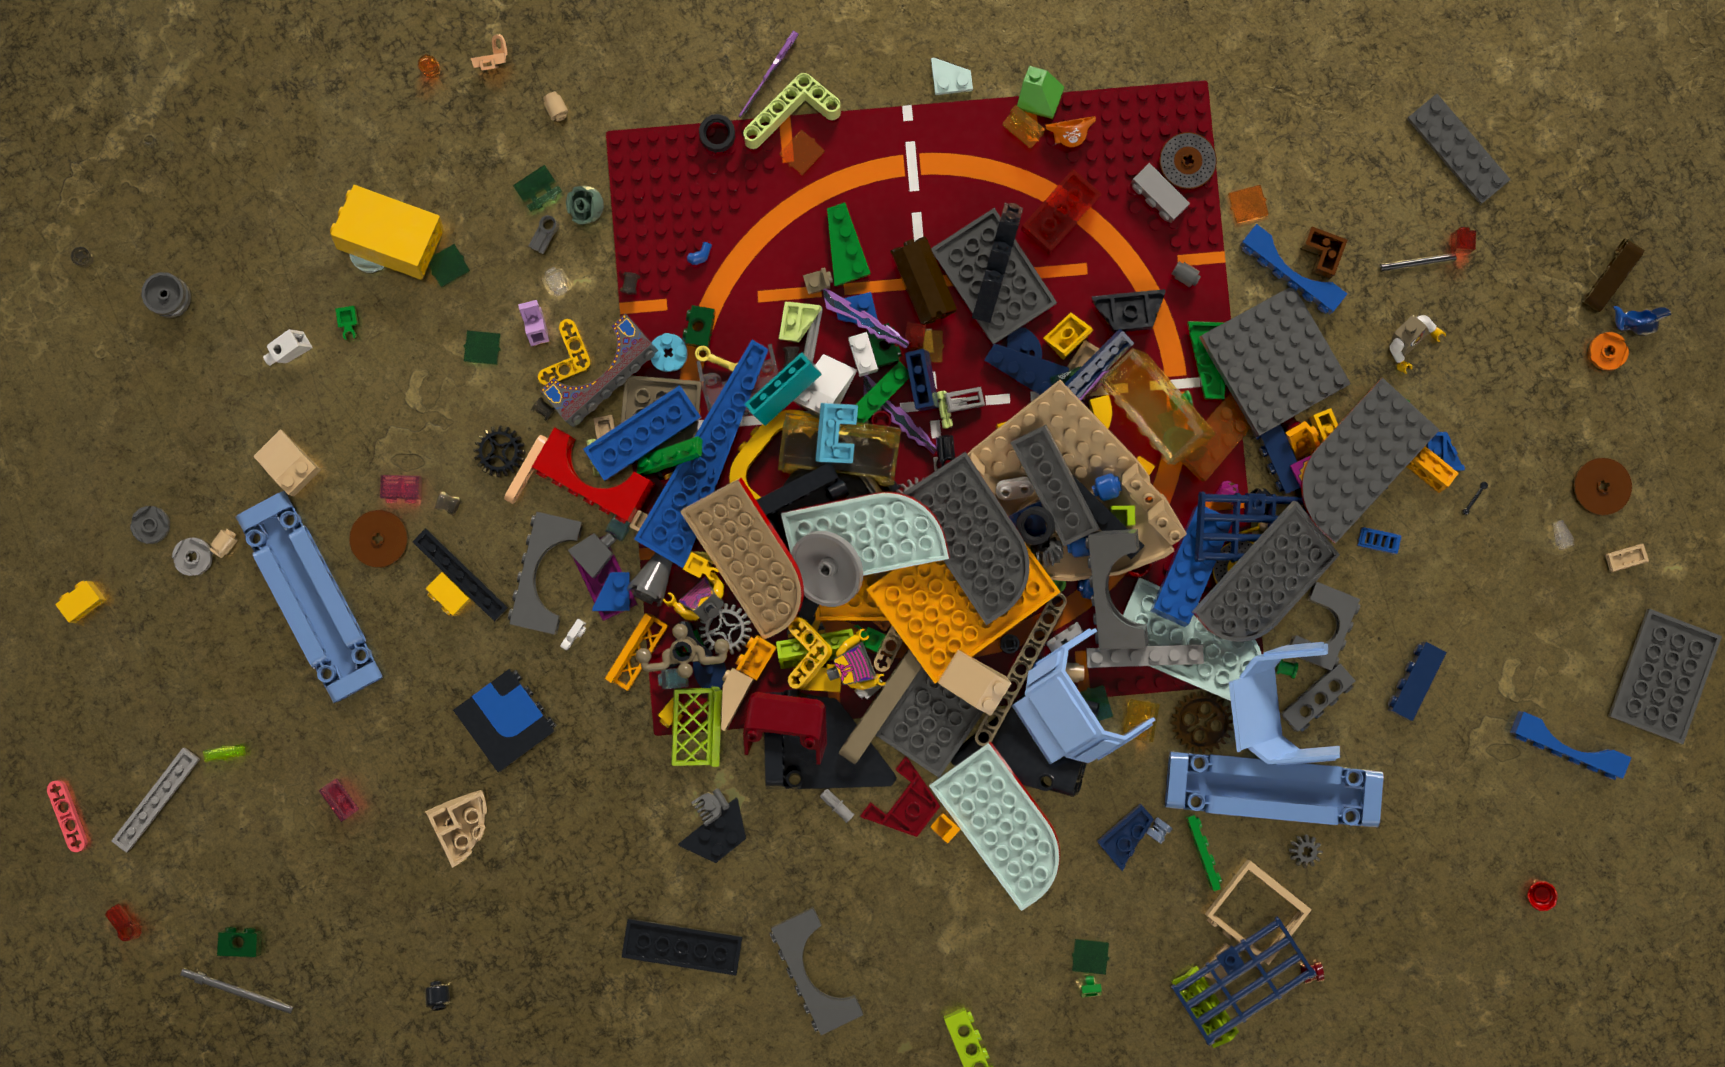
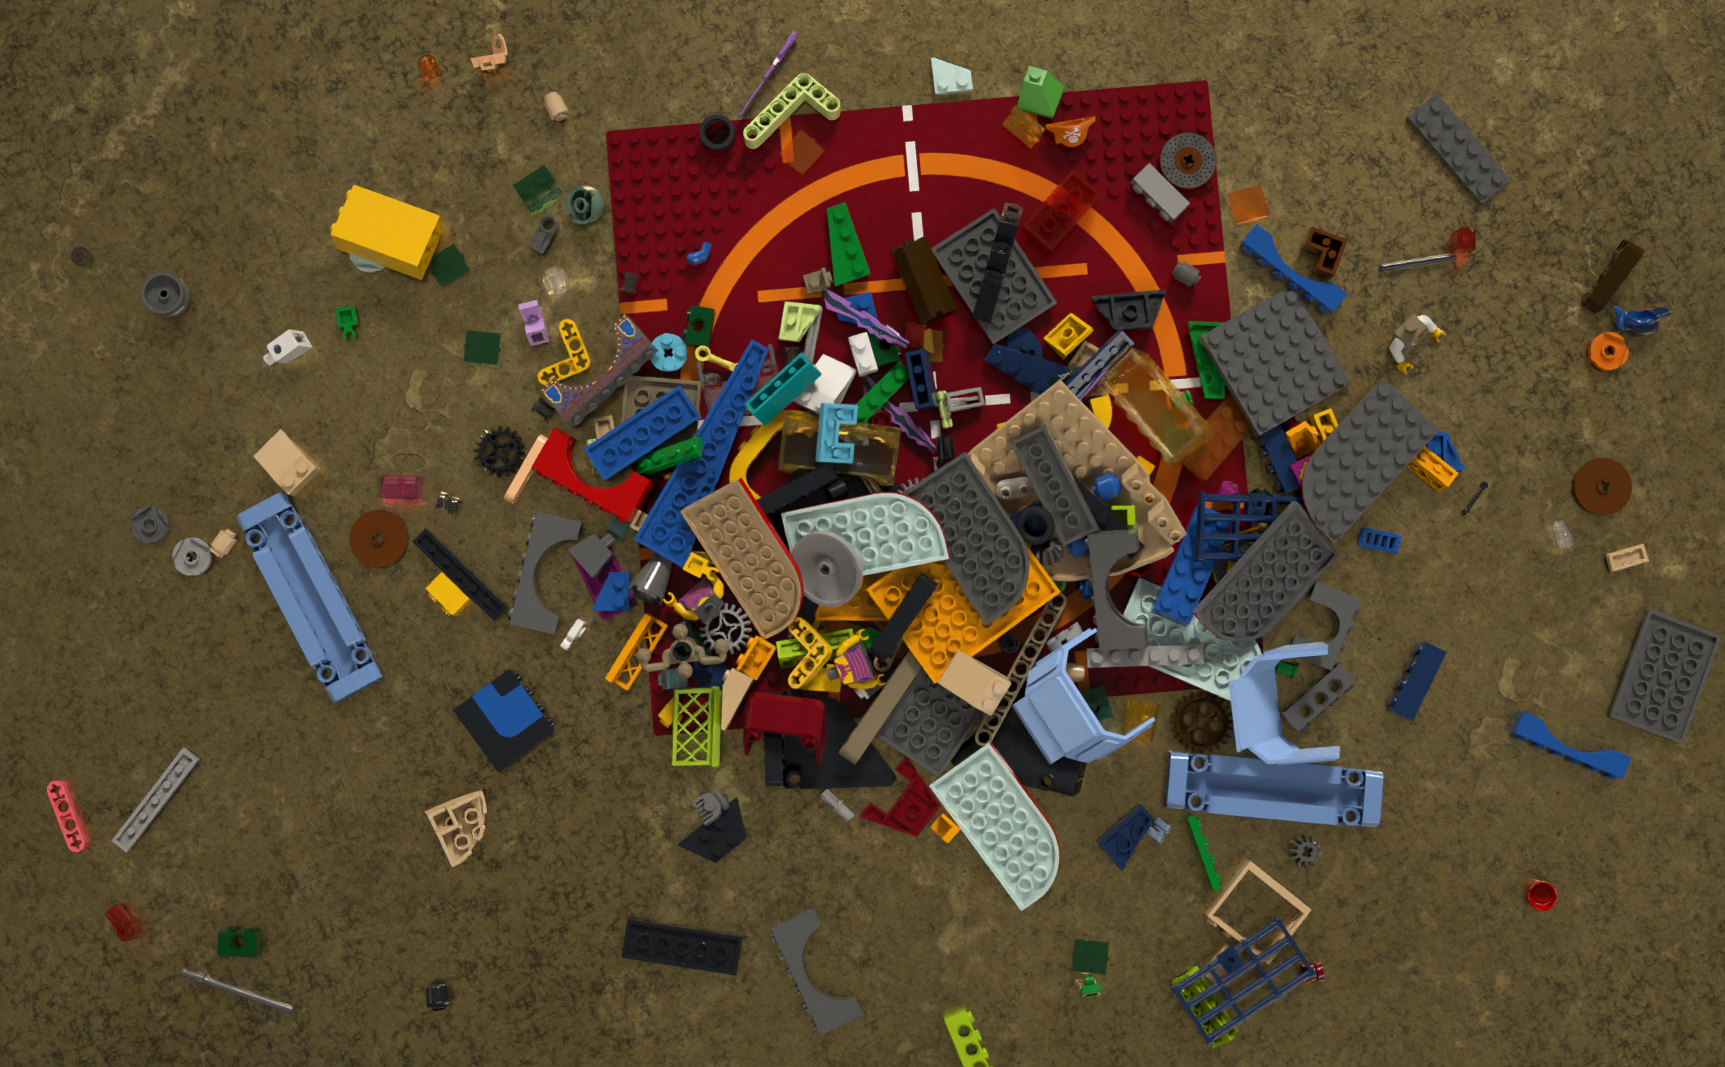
(80, 601): yellow brick -> none
(224, 752): clear neon green pin -> none
(338, 800): clear pink brick -> none
(902, 617): none -> black beam

